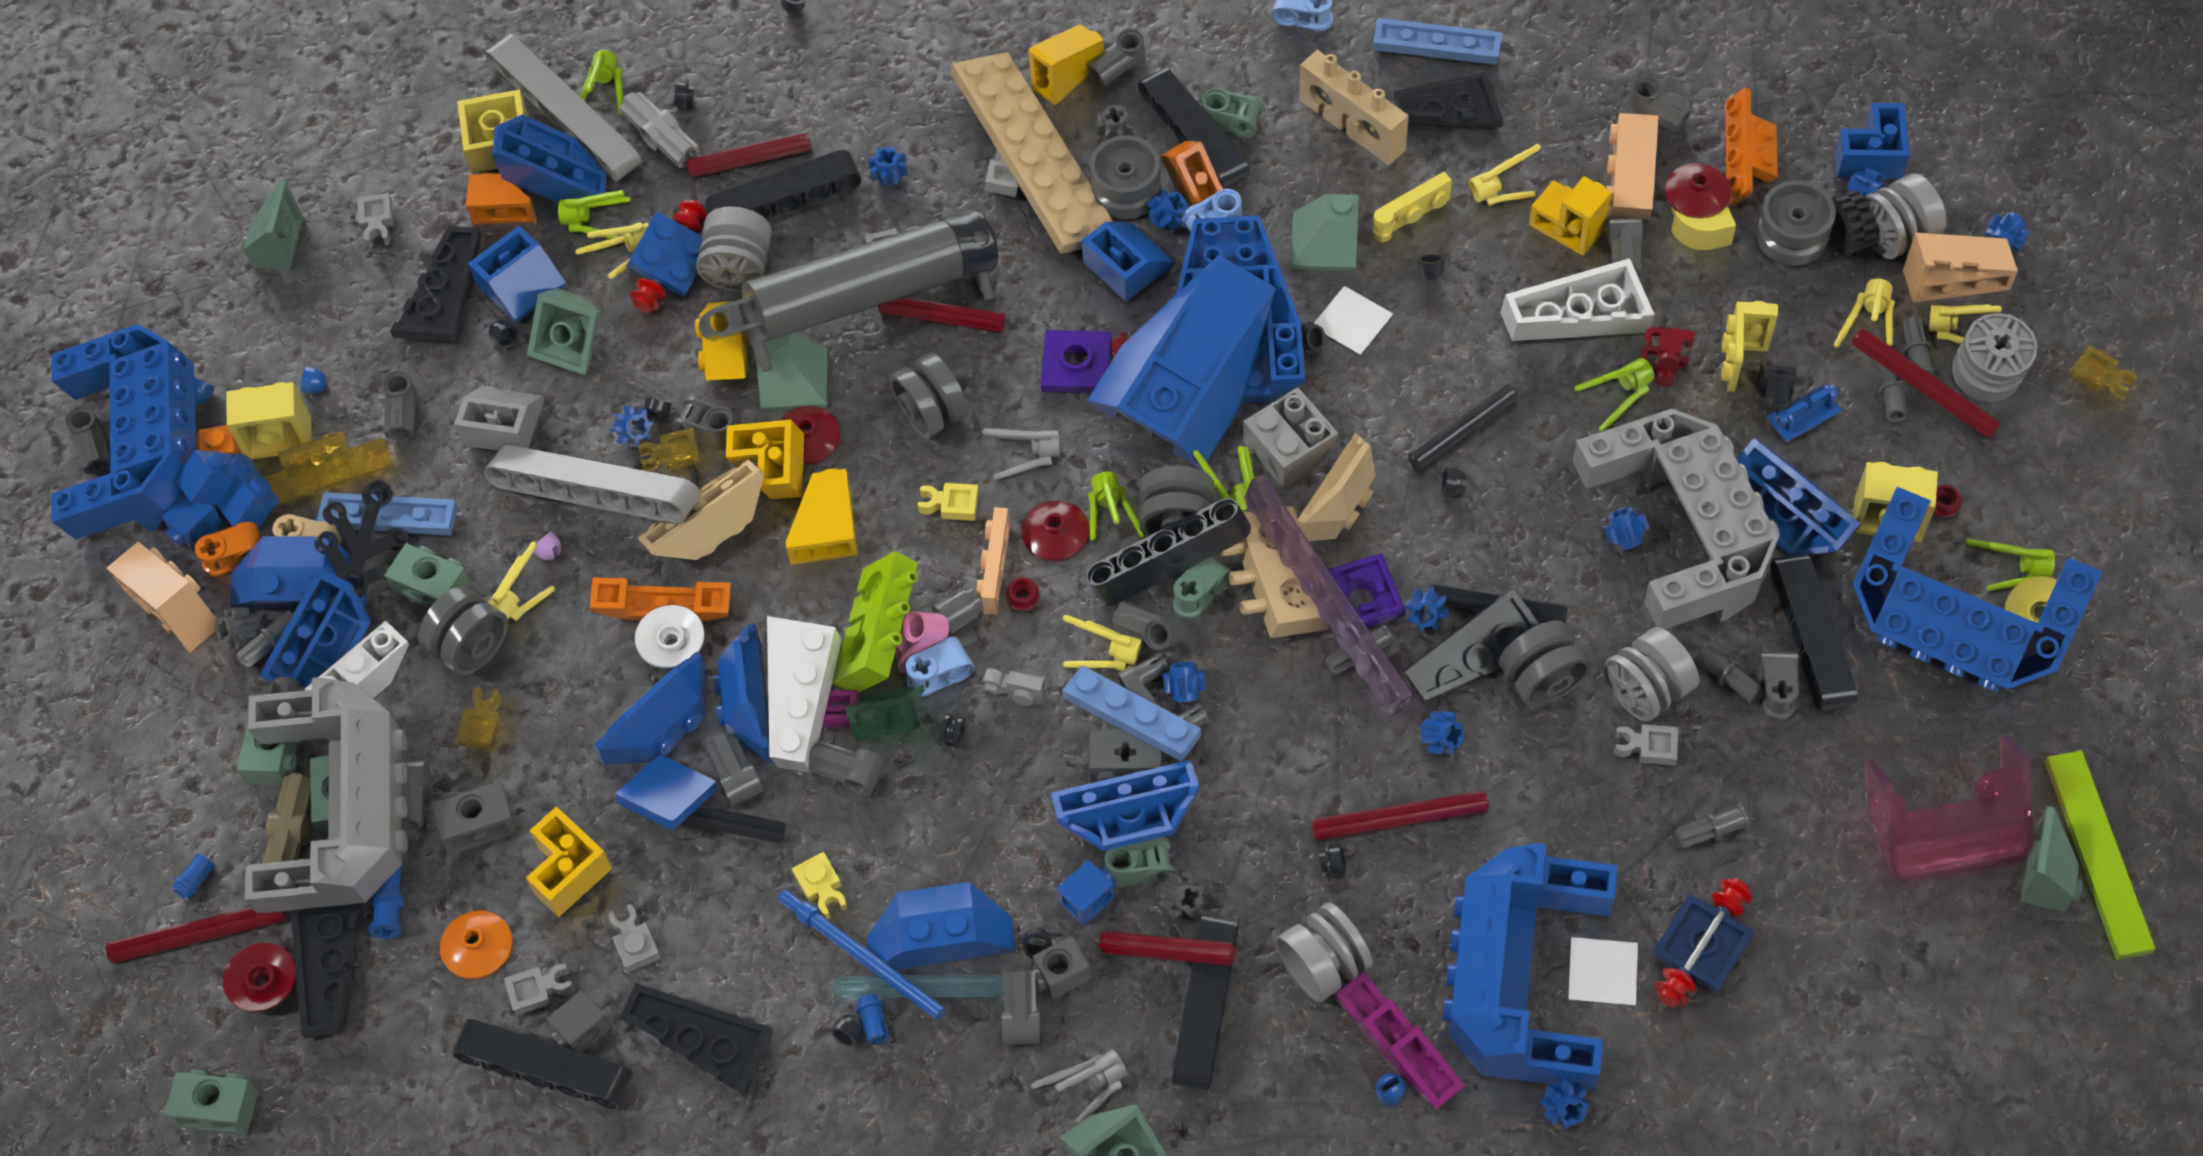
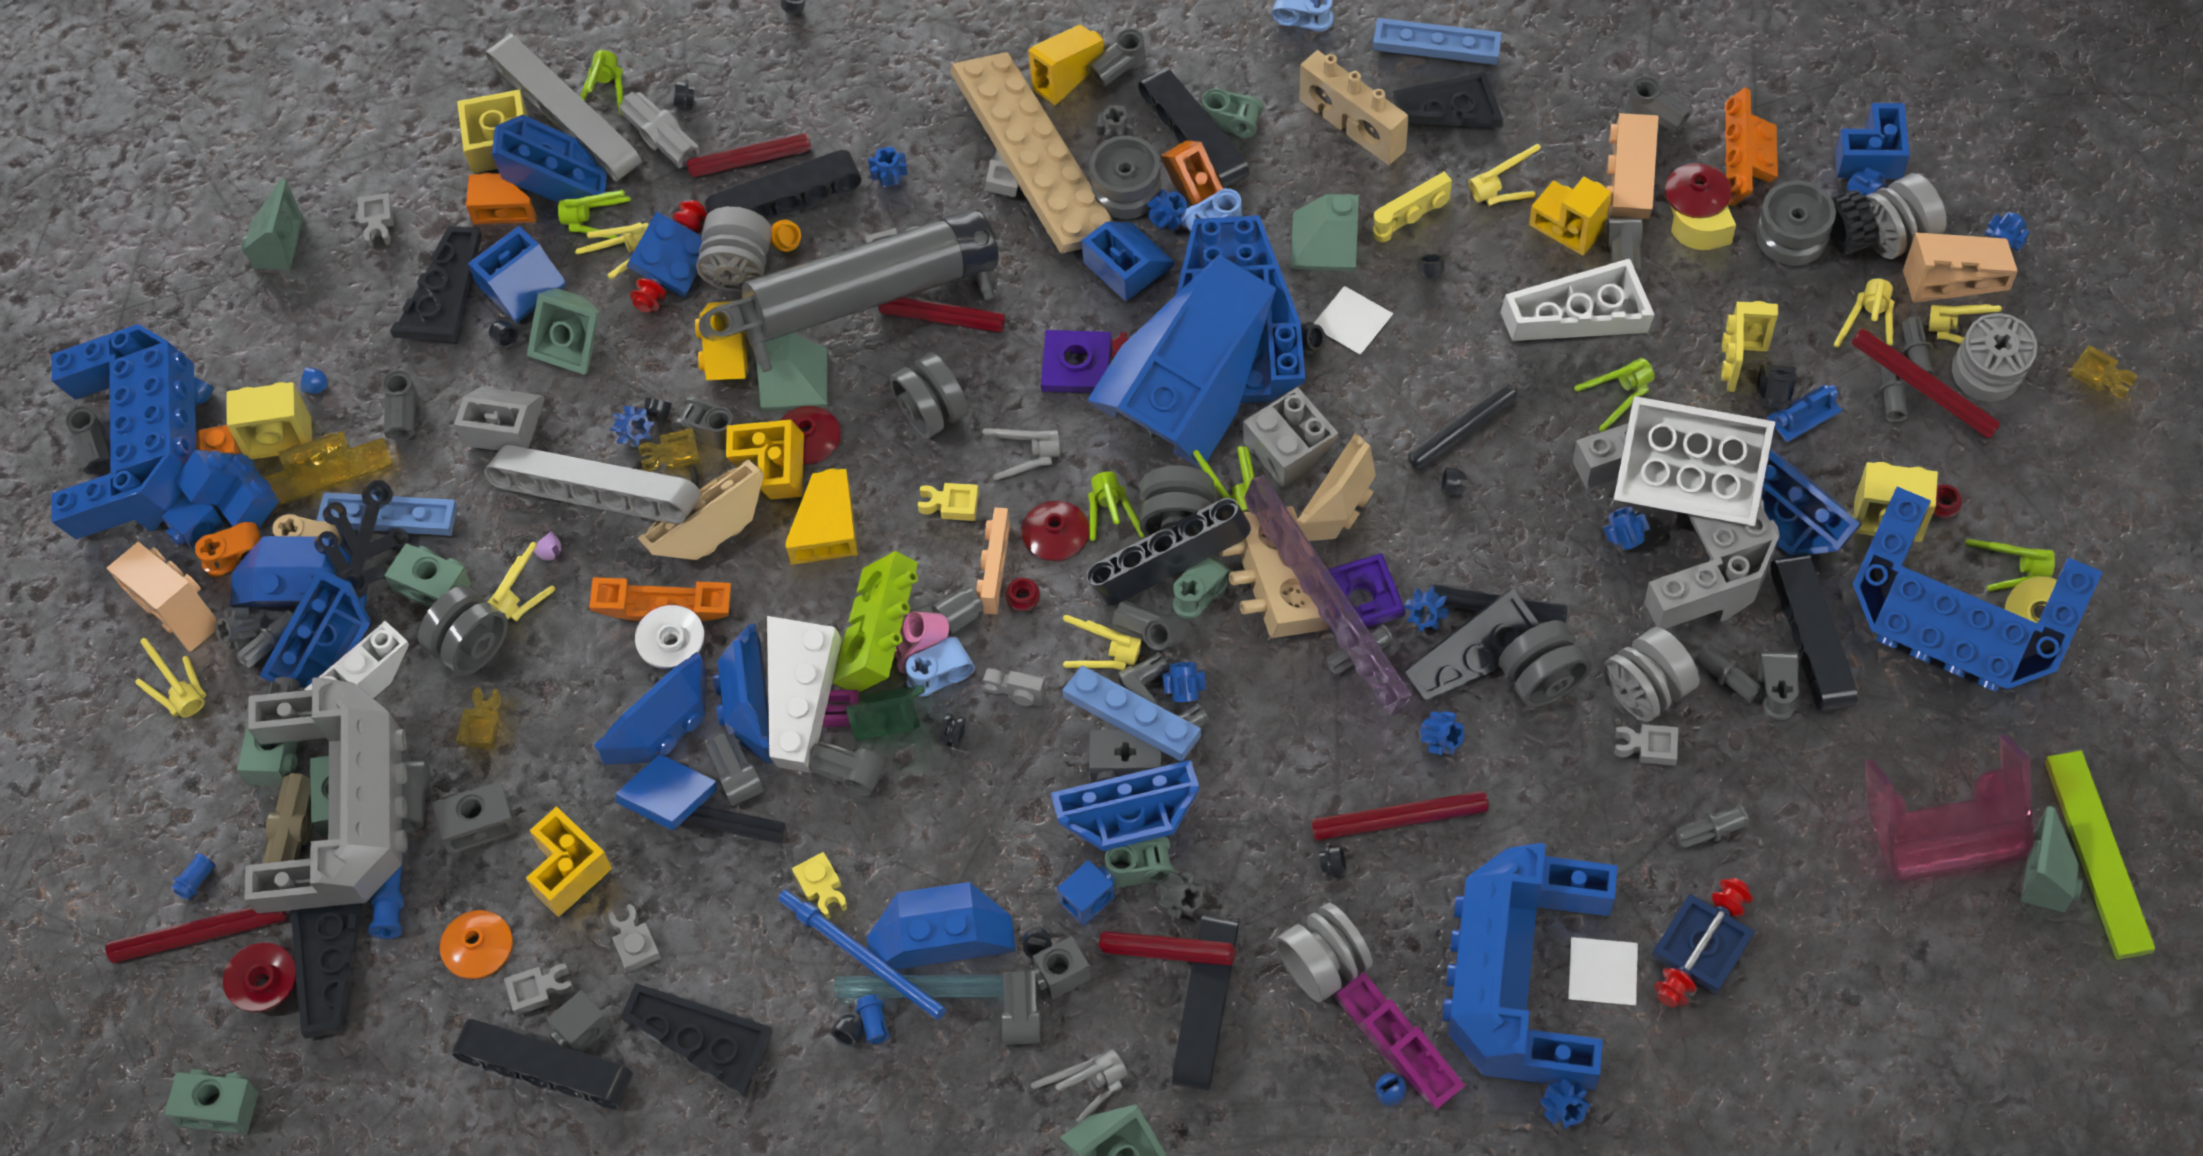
(183, 697): none -> light yellow plant
(785, 235): none -> light orange plate
(1667, 352): dark red piece -> none
(1694, 461): none -> white slope

